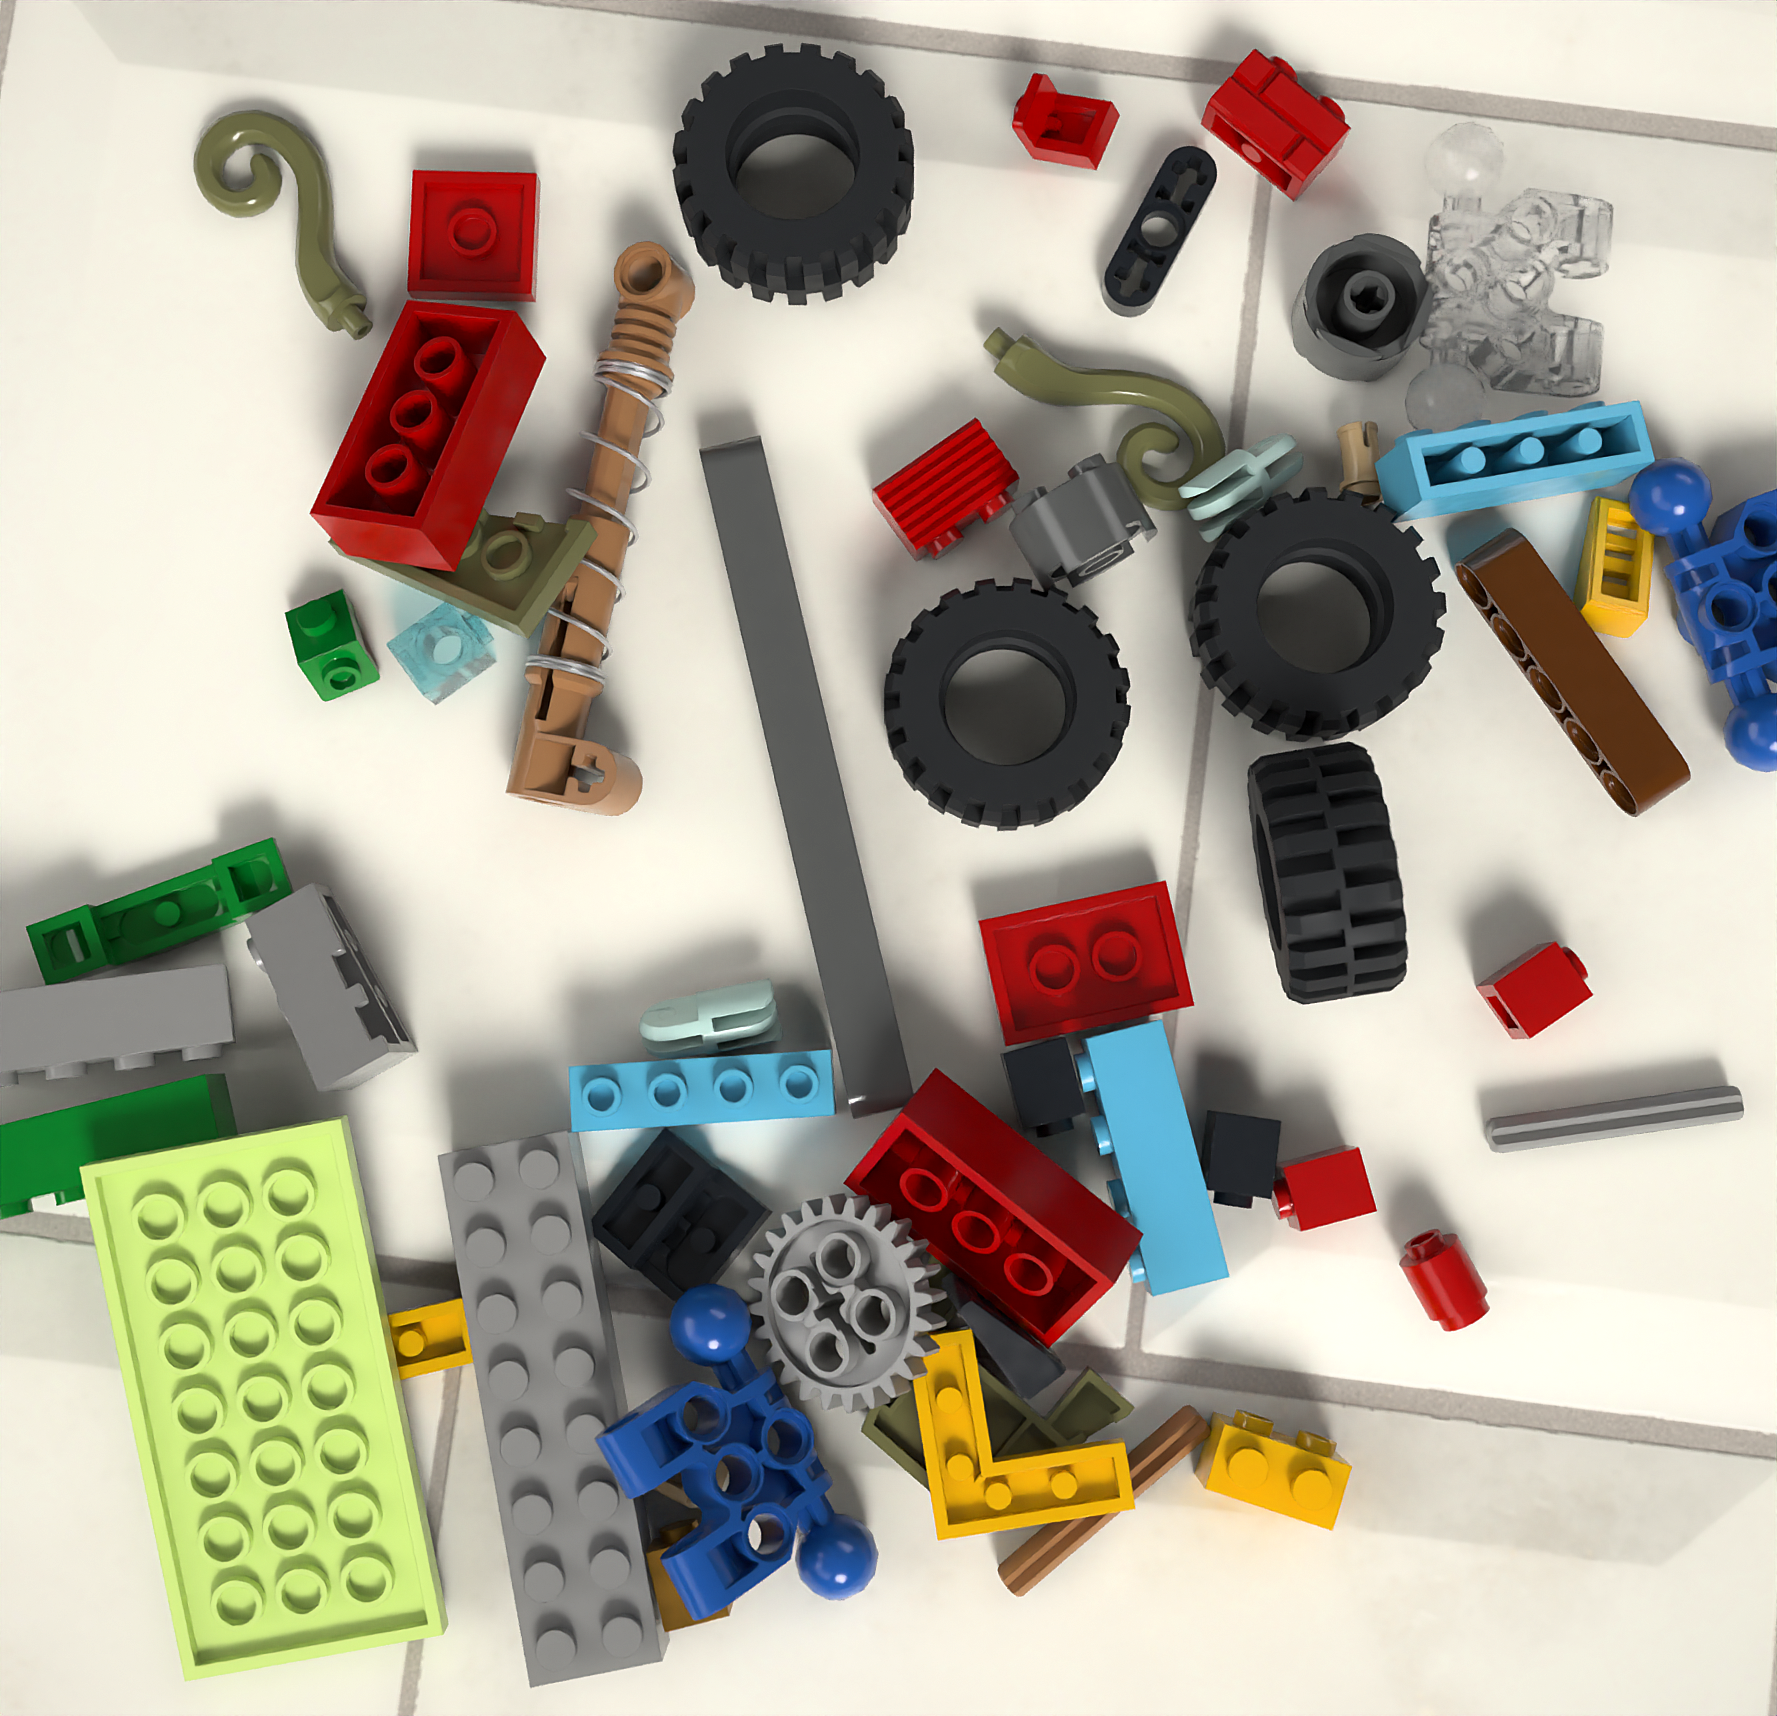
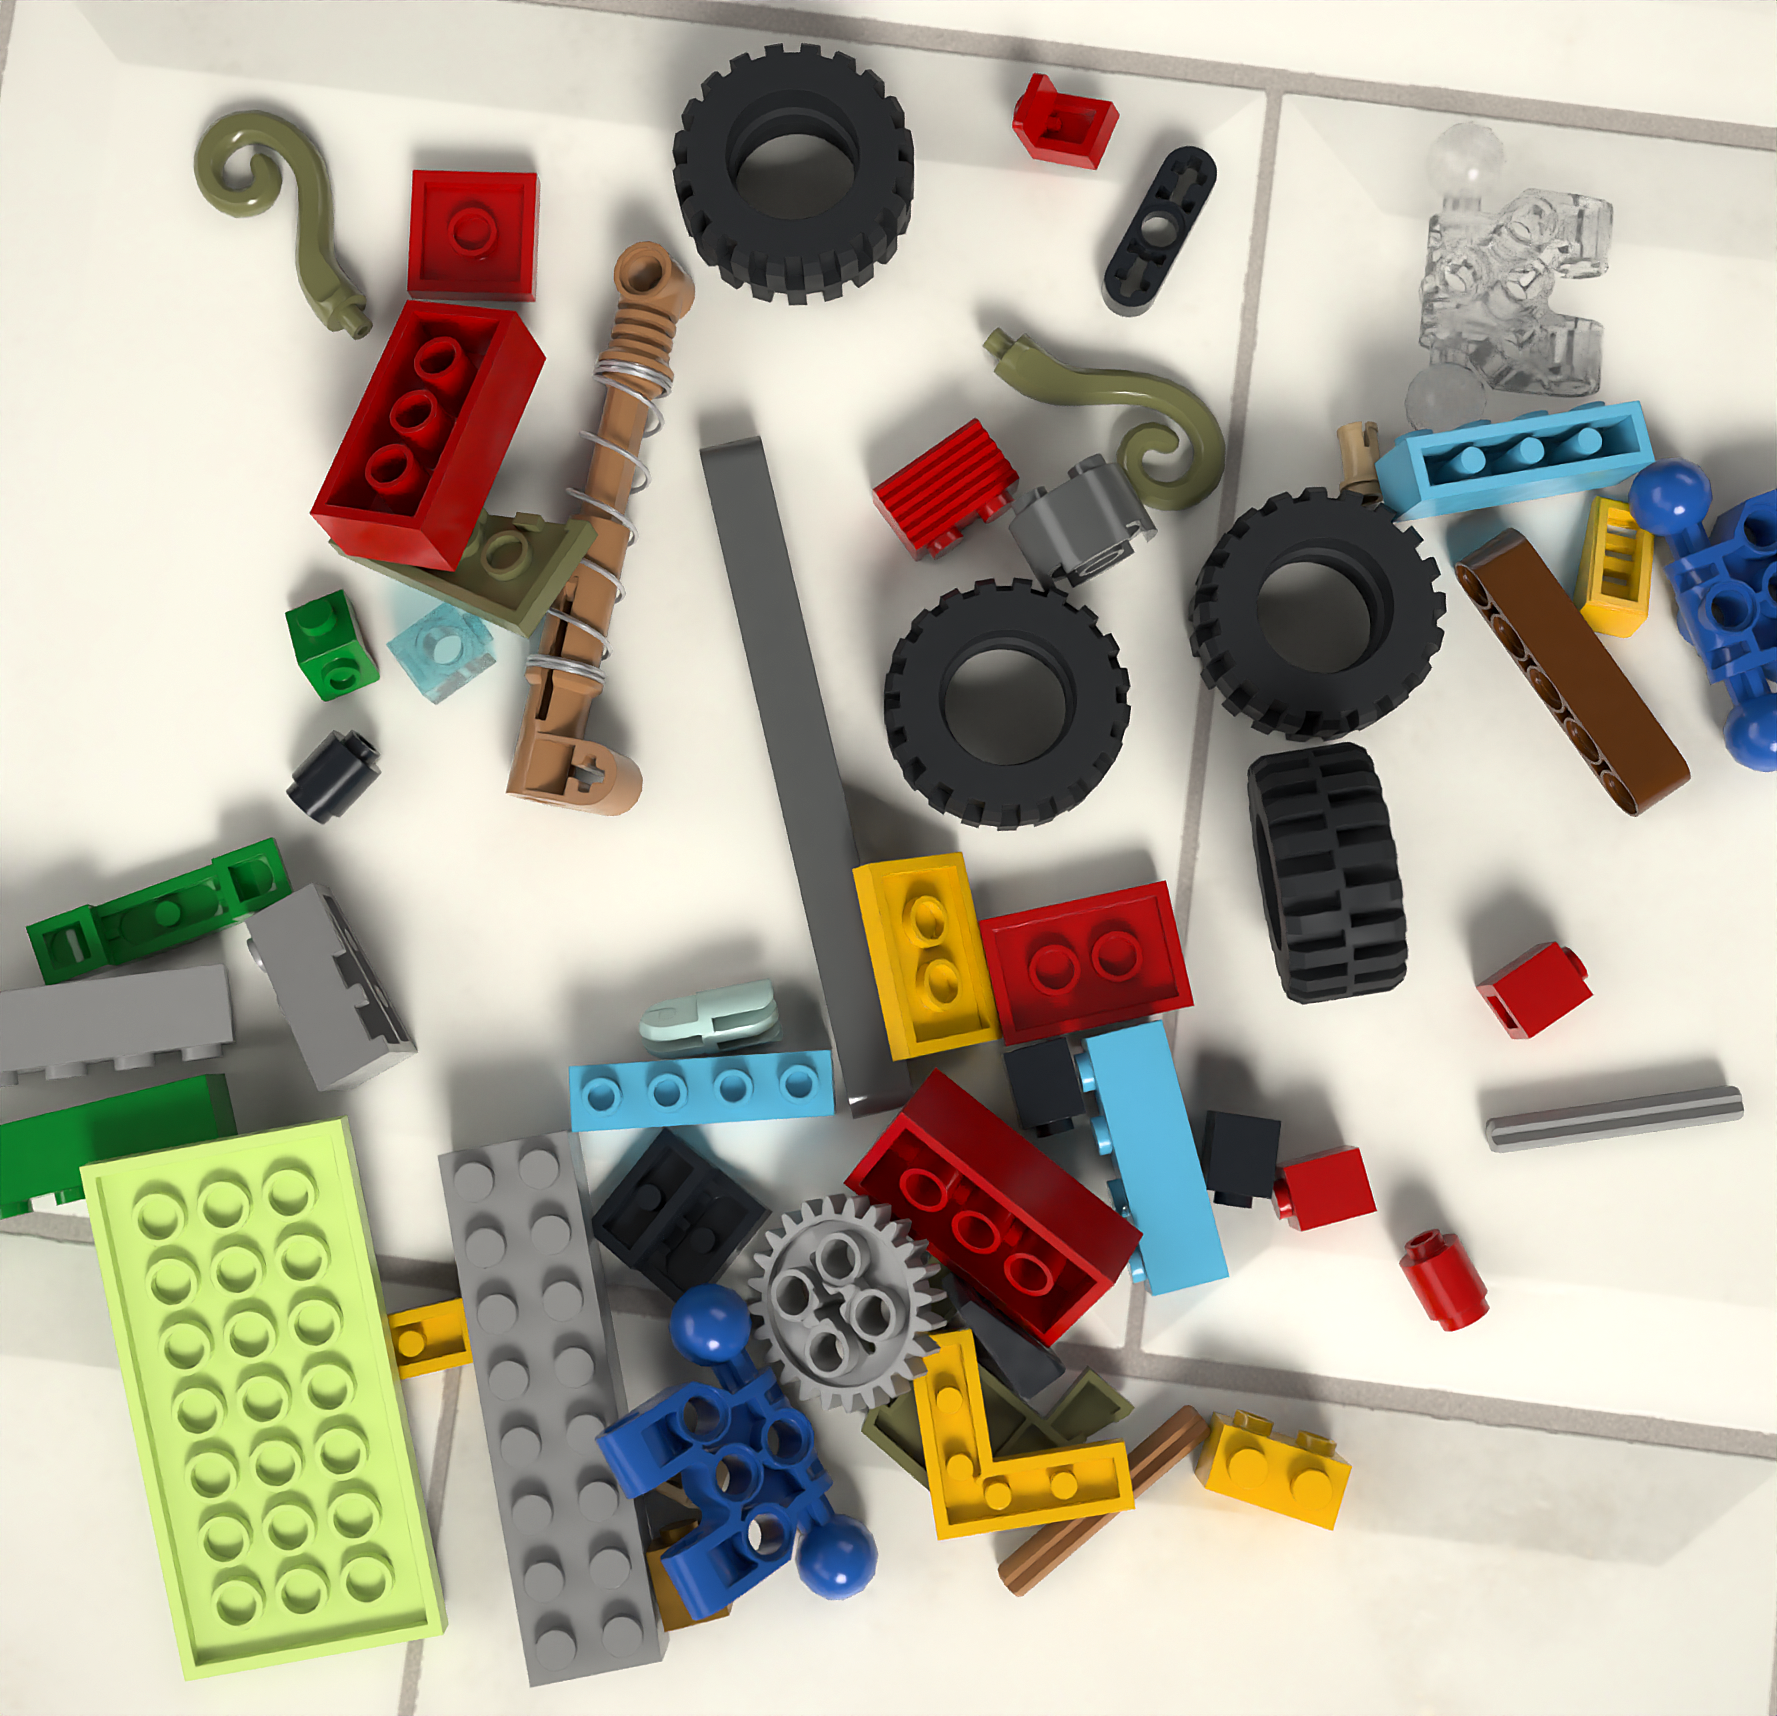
(334, 776): none -> black brick
(926, 954): none -> yellow plate
(1240, 482): light aqua arm -> none
(1276, 123): red brick -> none
(1368, 272): dark grey brick -> none

